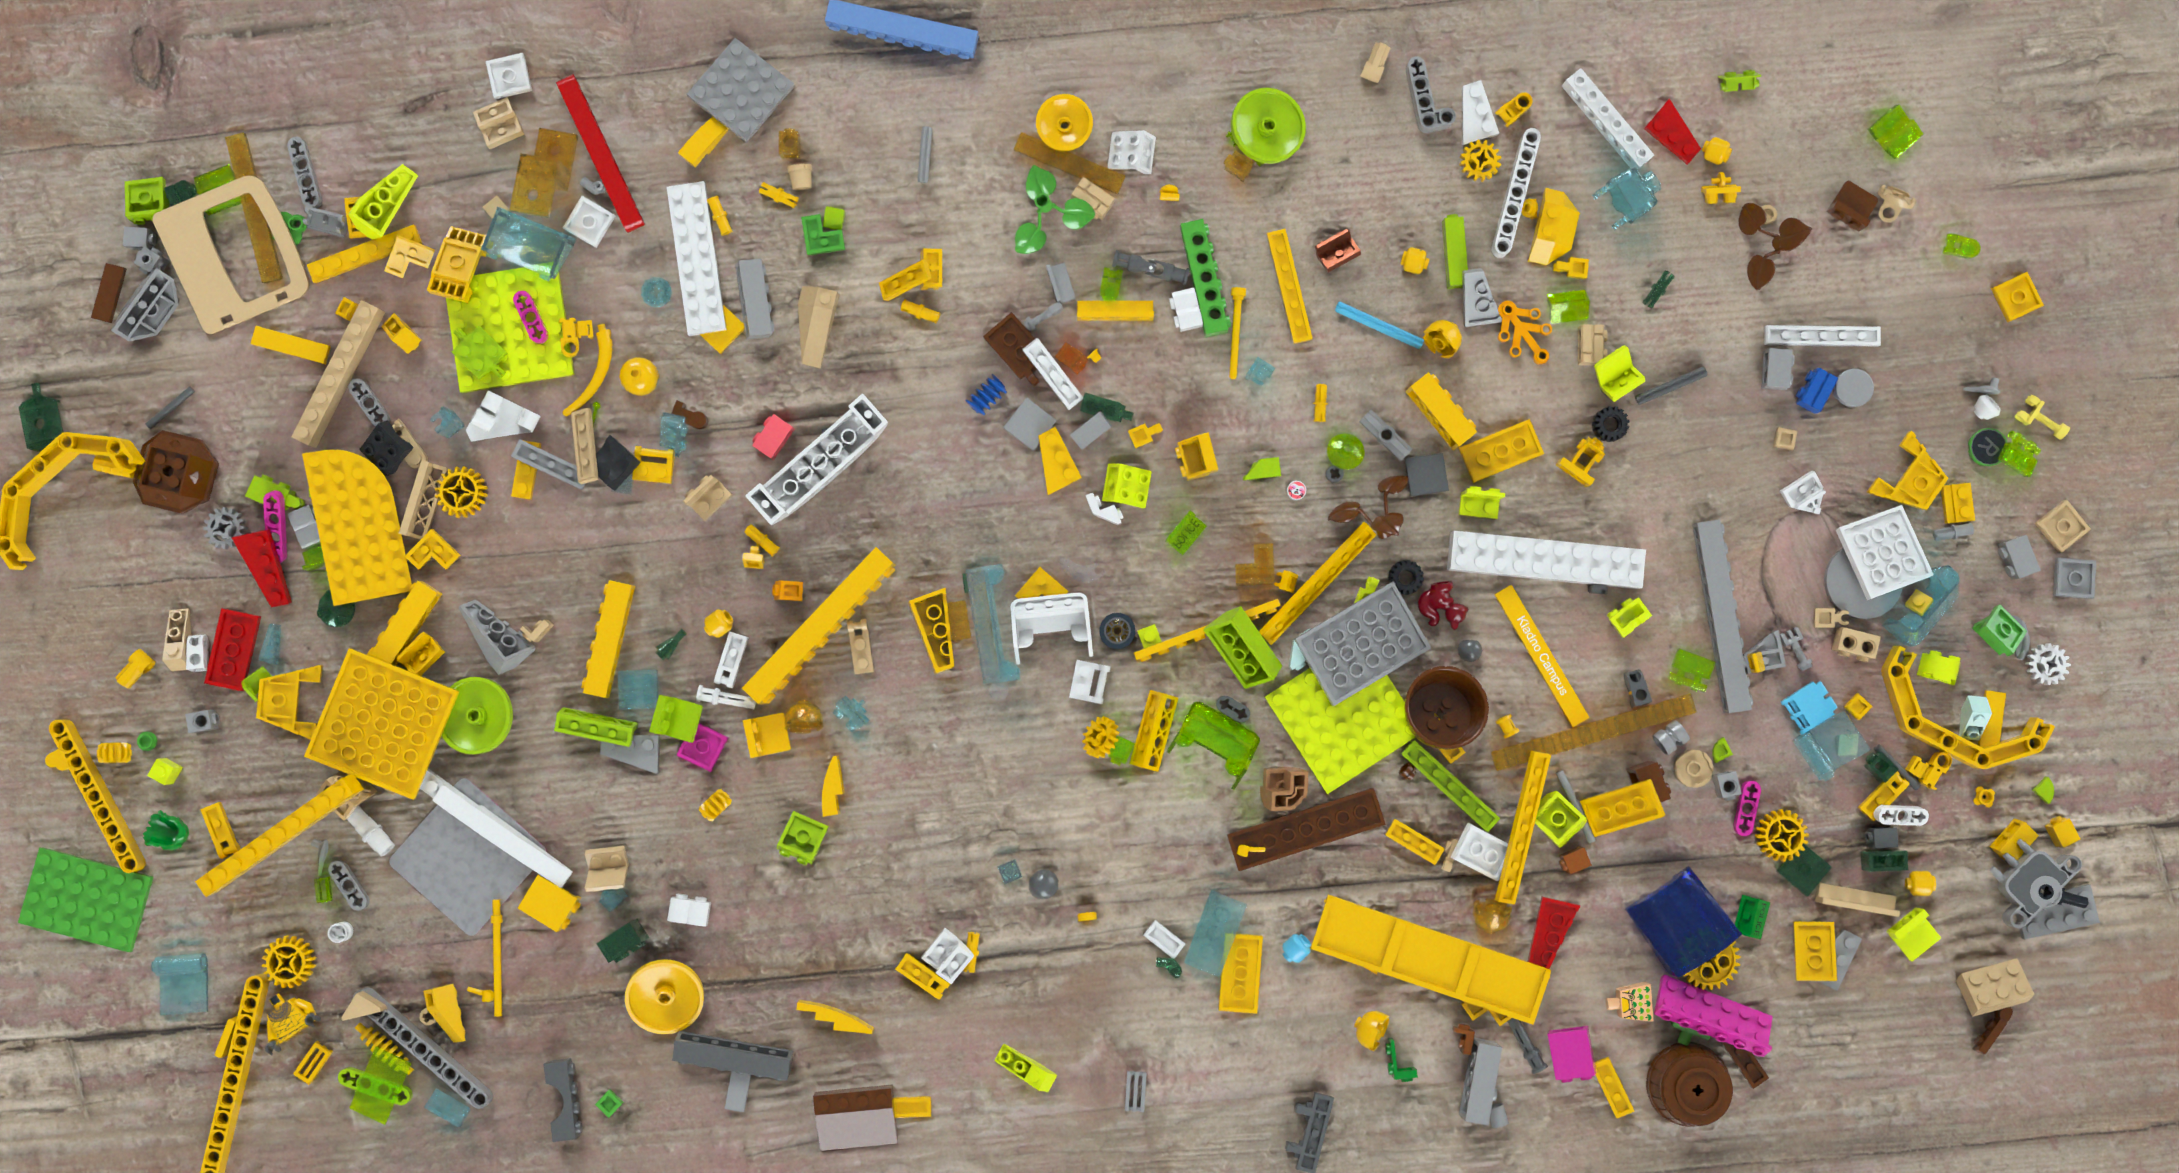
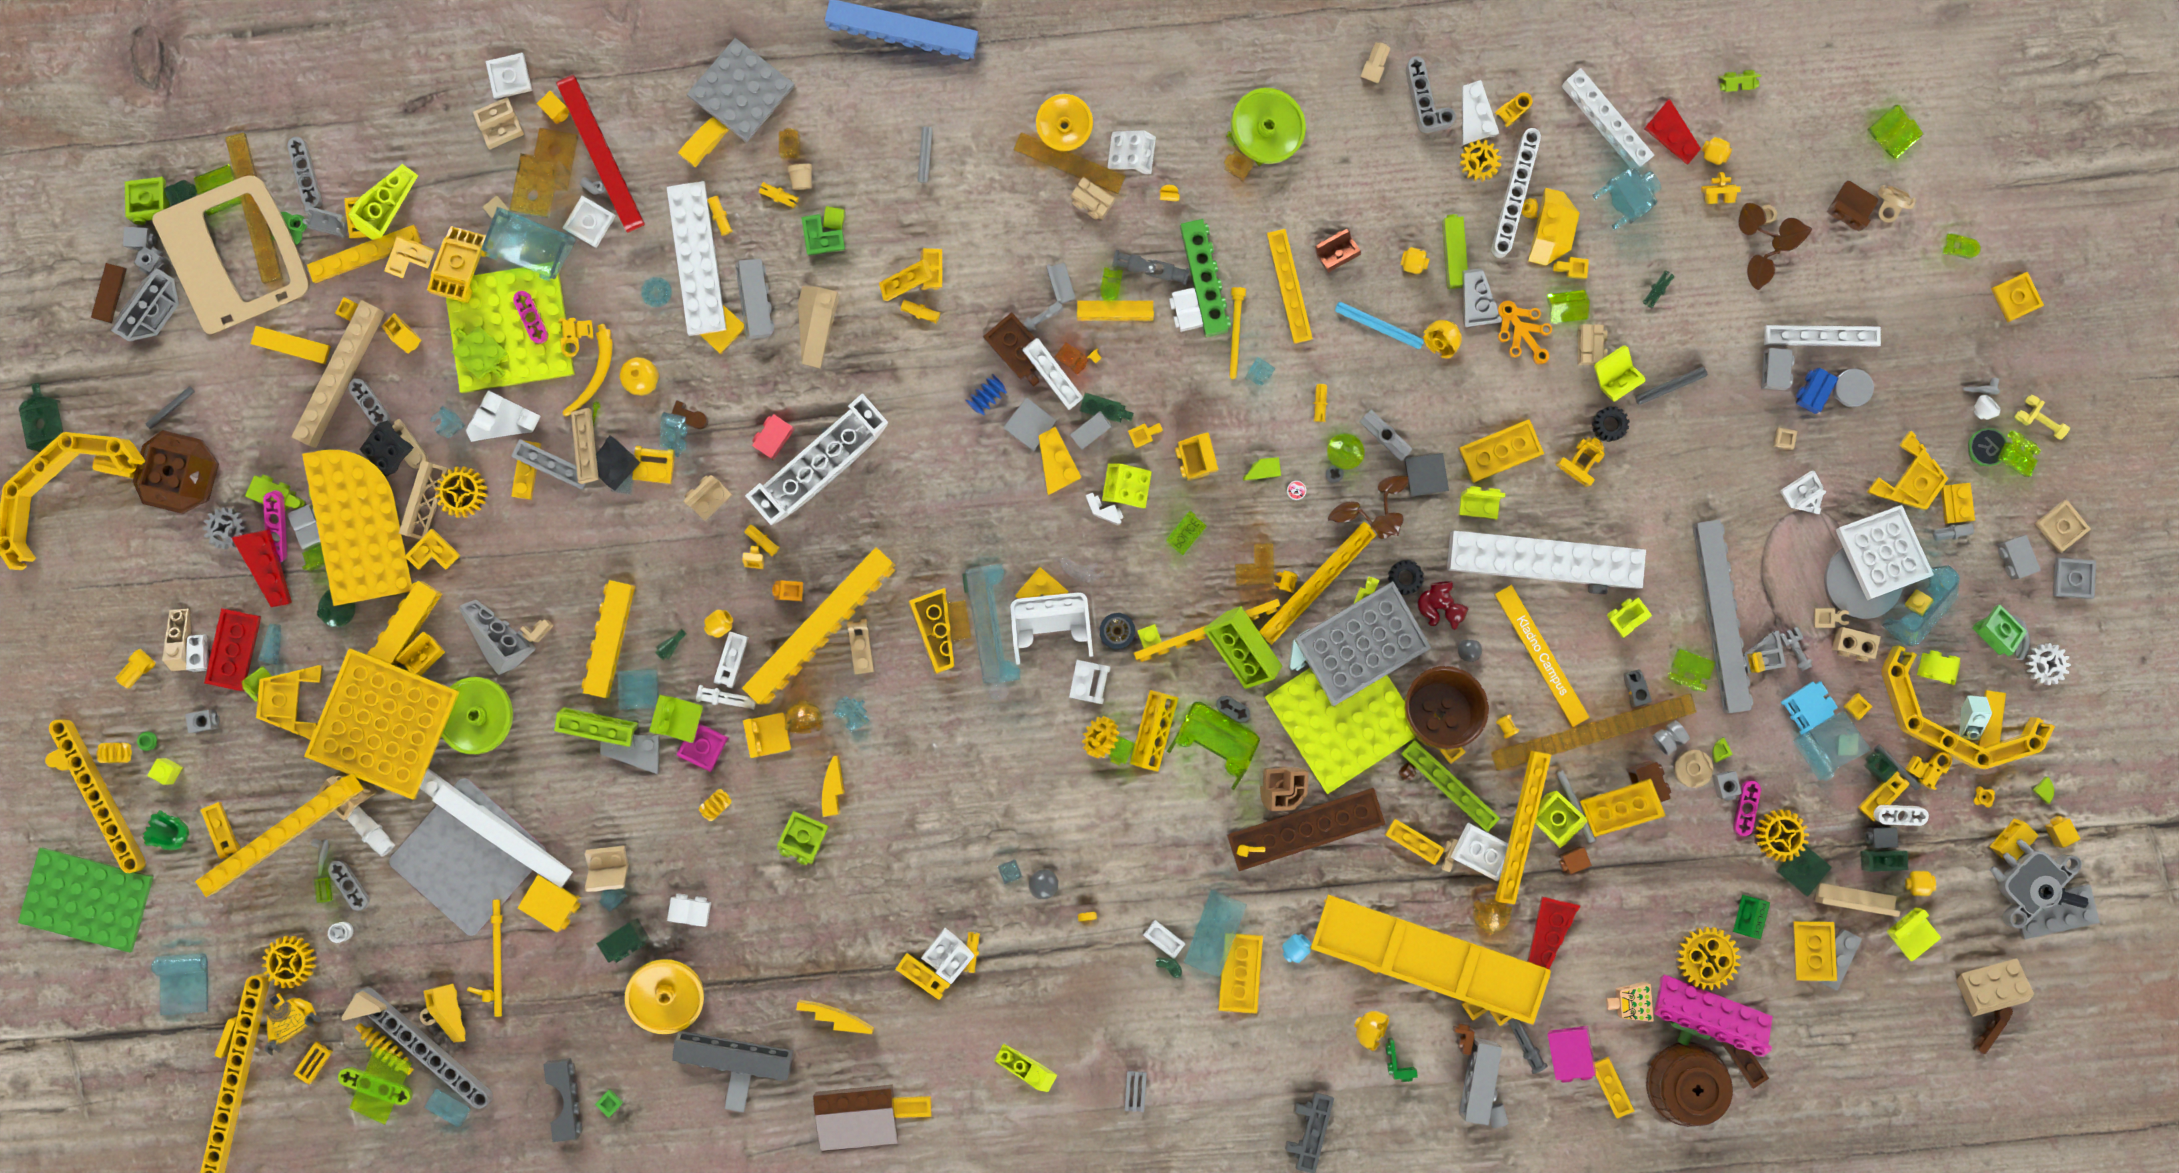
(553, 107): none -> yellow brick
(1038, 187): bright green plant -> none
(1441, 411): yellow brick -> none
(1683, 923): clear blue windscreen -> none

